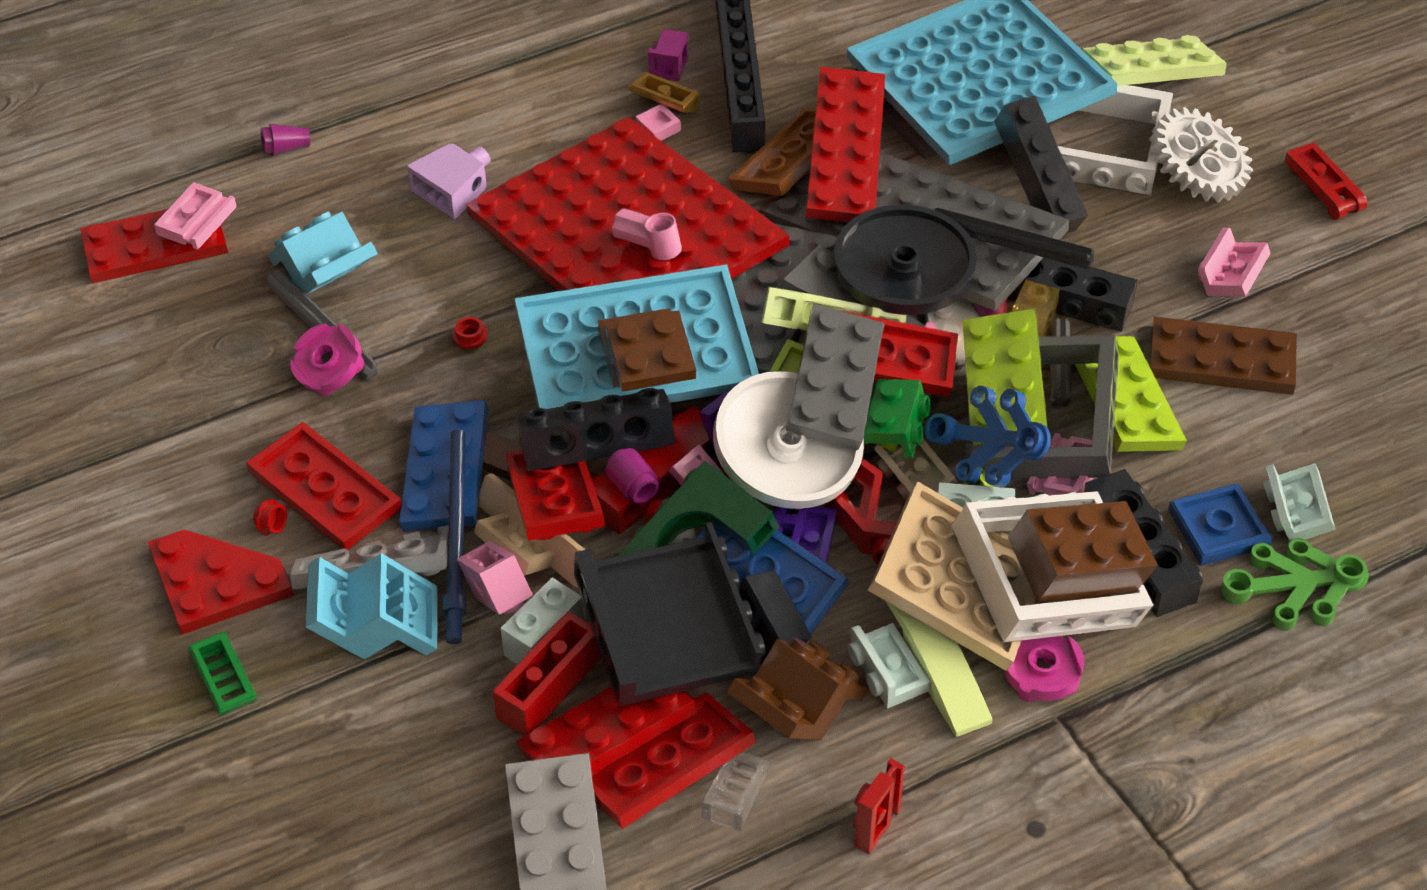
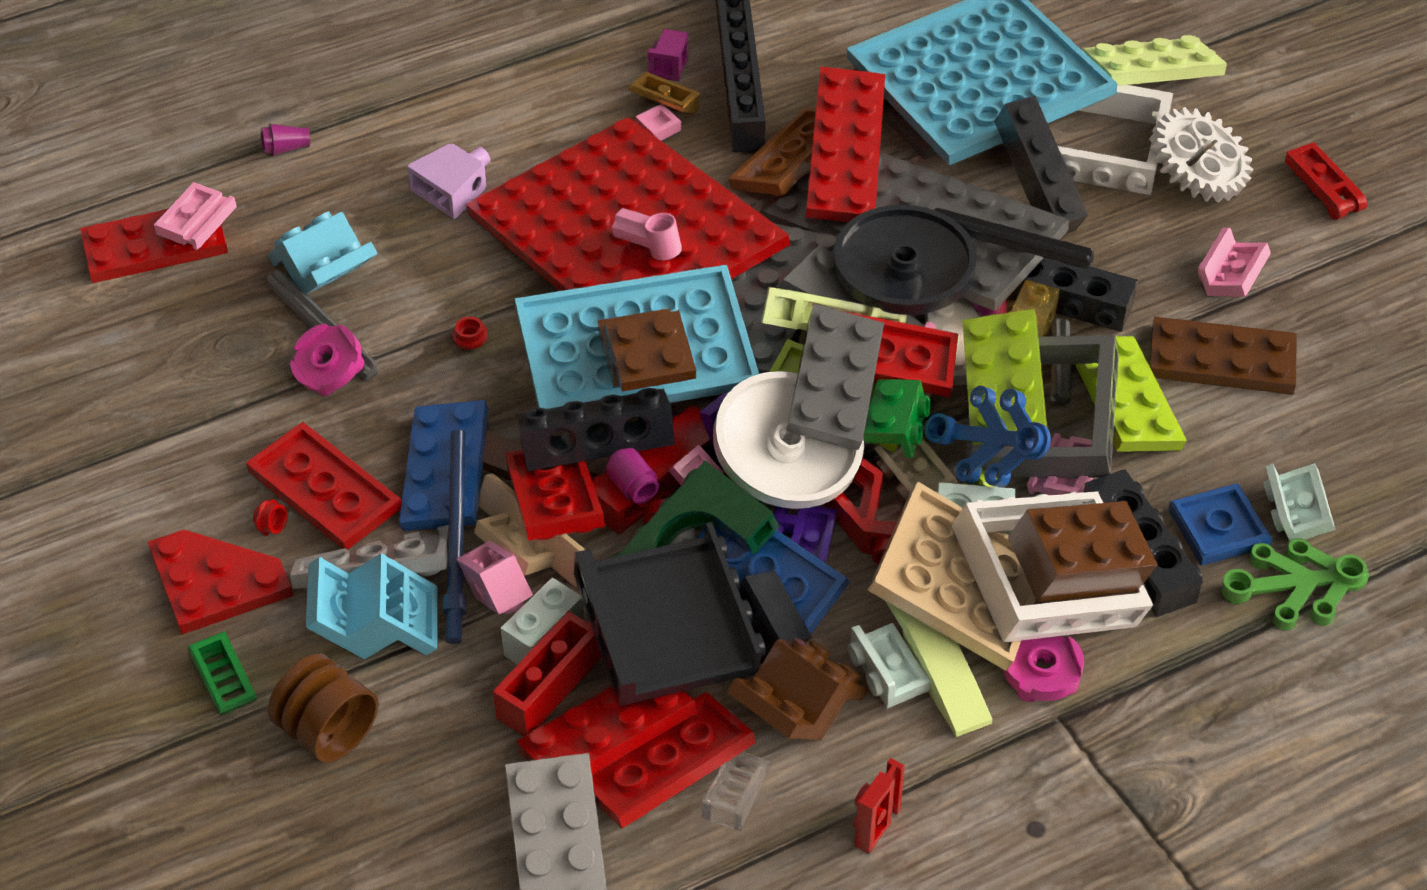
(323, 707): none -> reddish brown wheel

